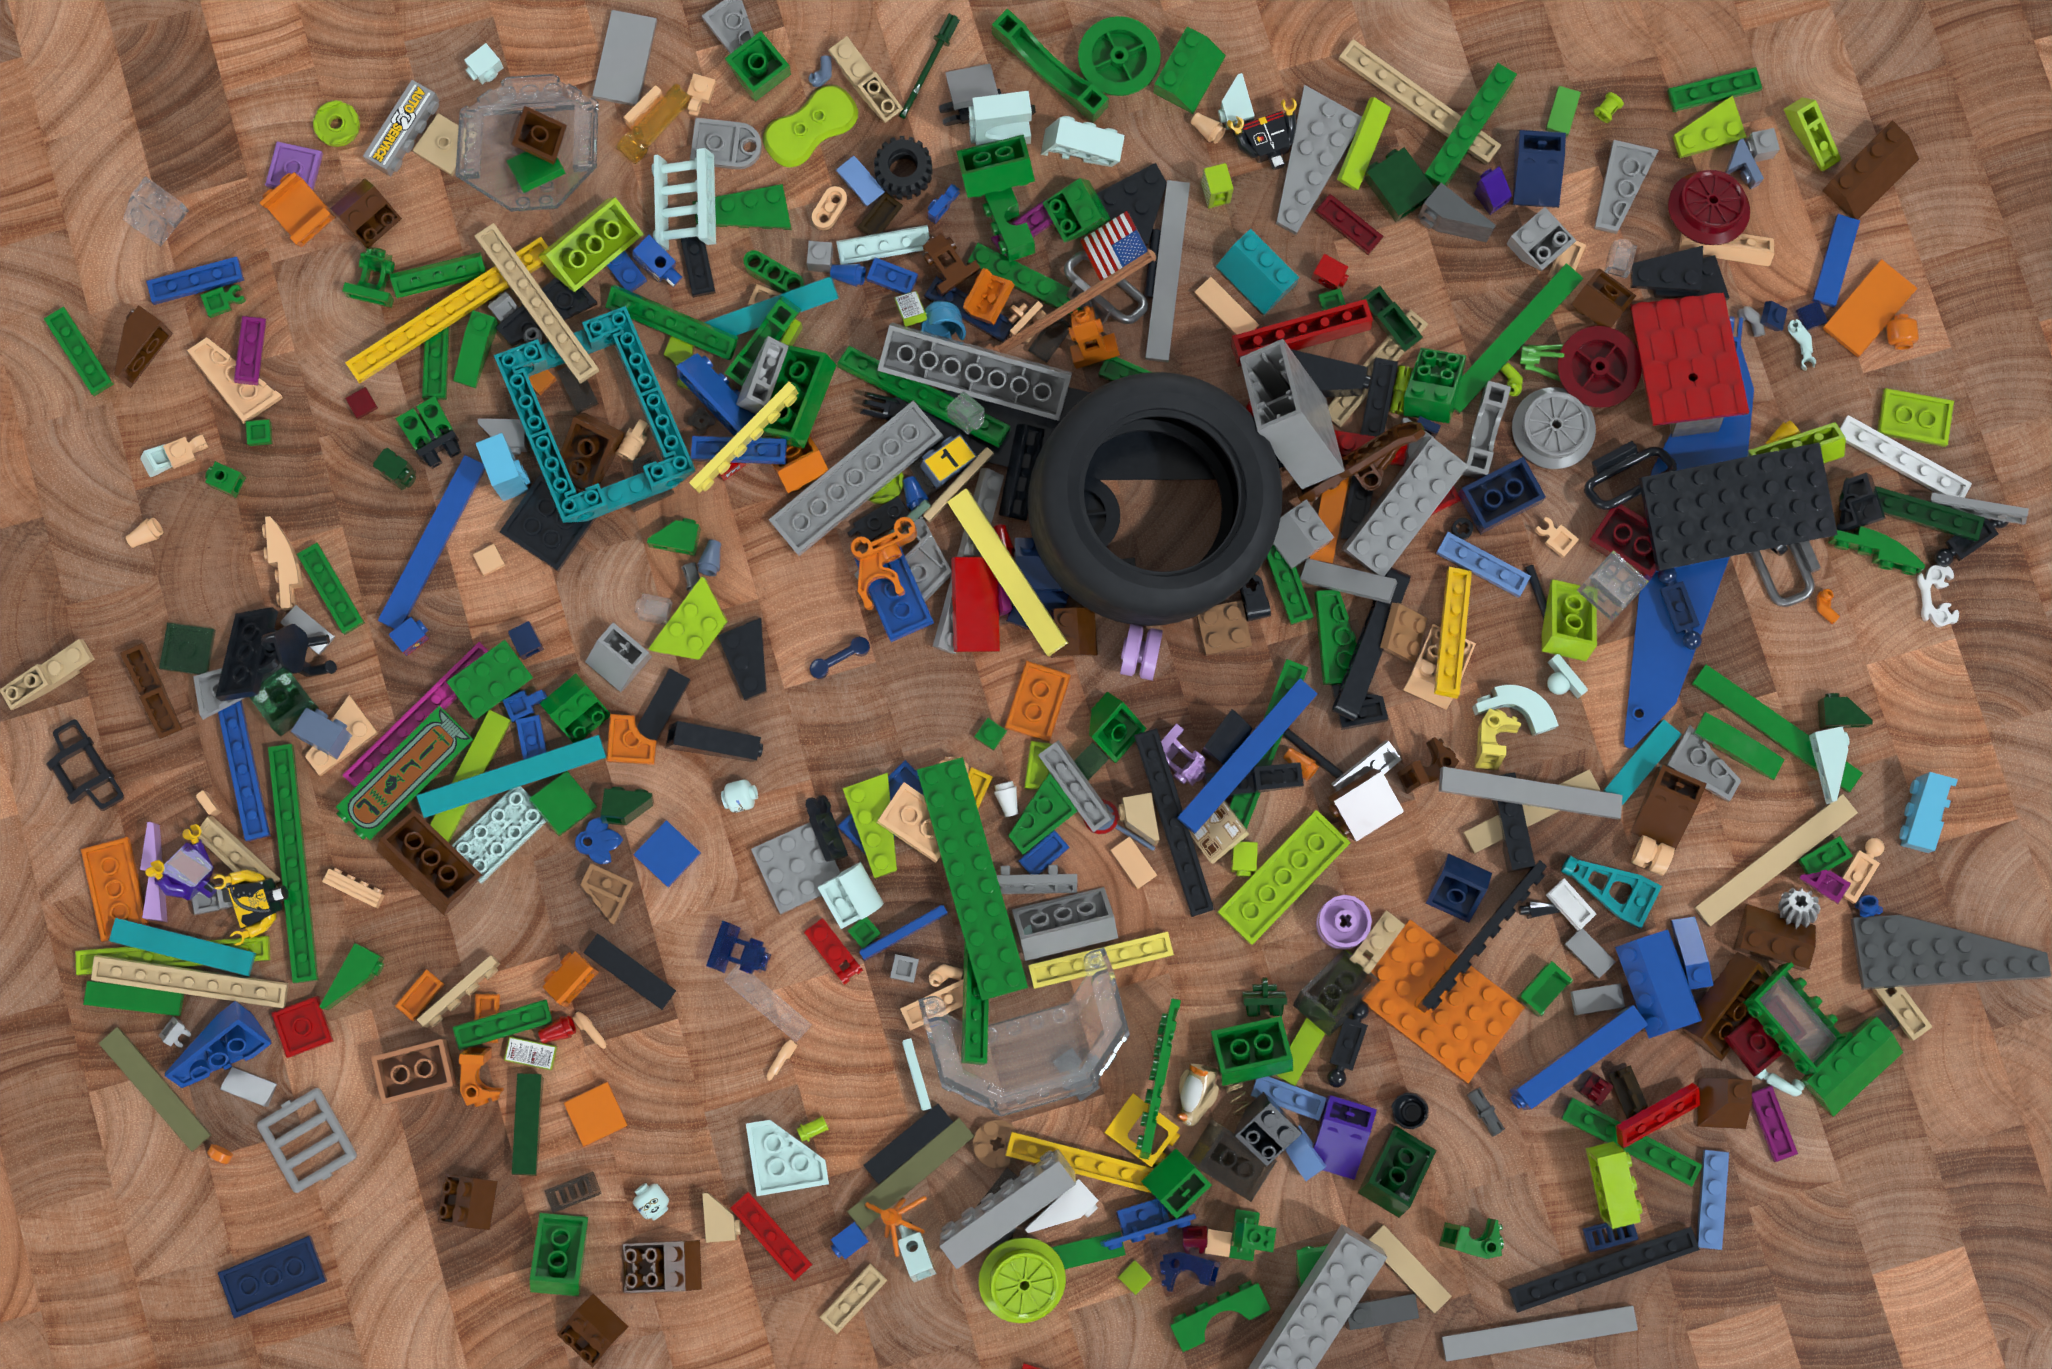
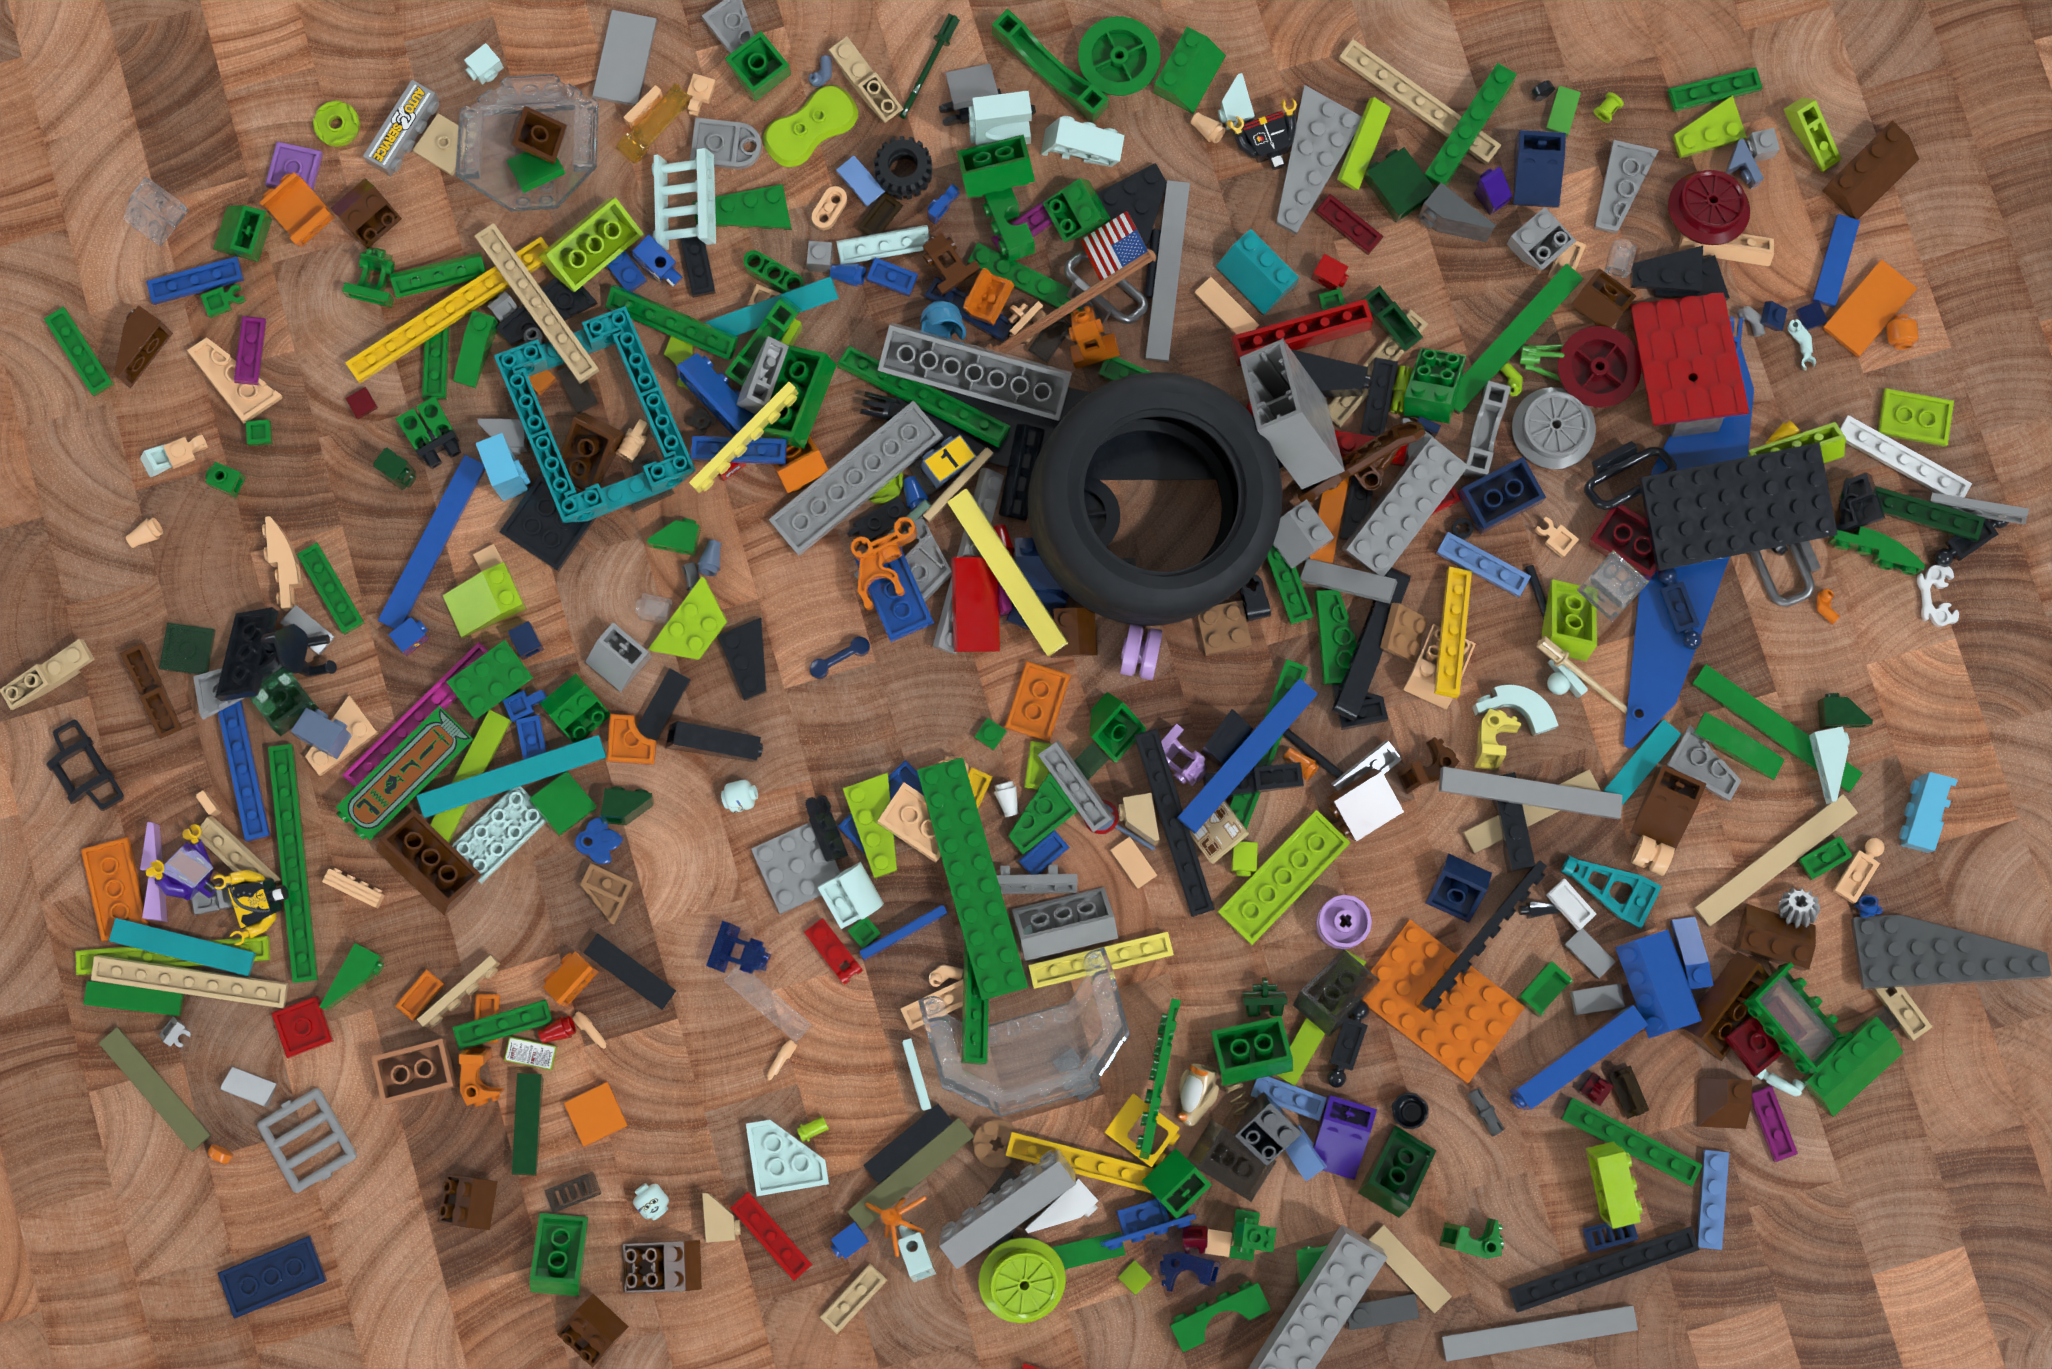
(225, 1040): blue wedge -> none
(243, 232): none -> green slope
(484, 600): none -> lime slope
(667, 854): blue tile -> none
(904, 968): light grey plate -> none
(910, 308): tile -> none
(966, 413): clear brick -> none
(1217, 185): lime panel -> none
(1377, 941): tan plate -> none
(1542, 90): none -> black tile
(1560, 657): none -> tan piece
(1658, 1115): red plate -> none
(1827, 884): magenta slope -> none

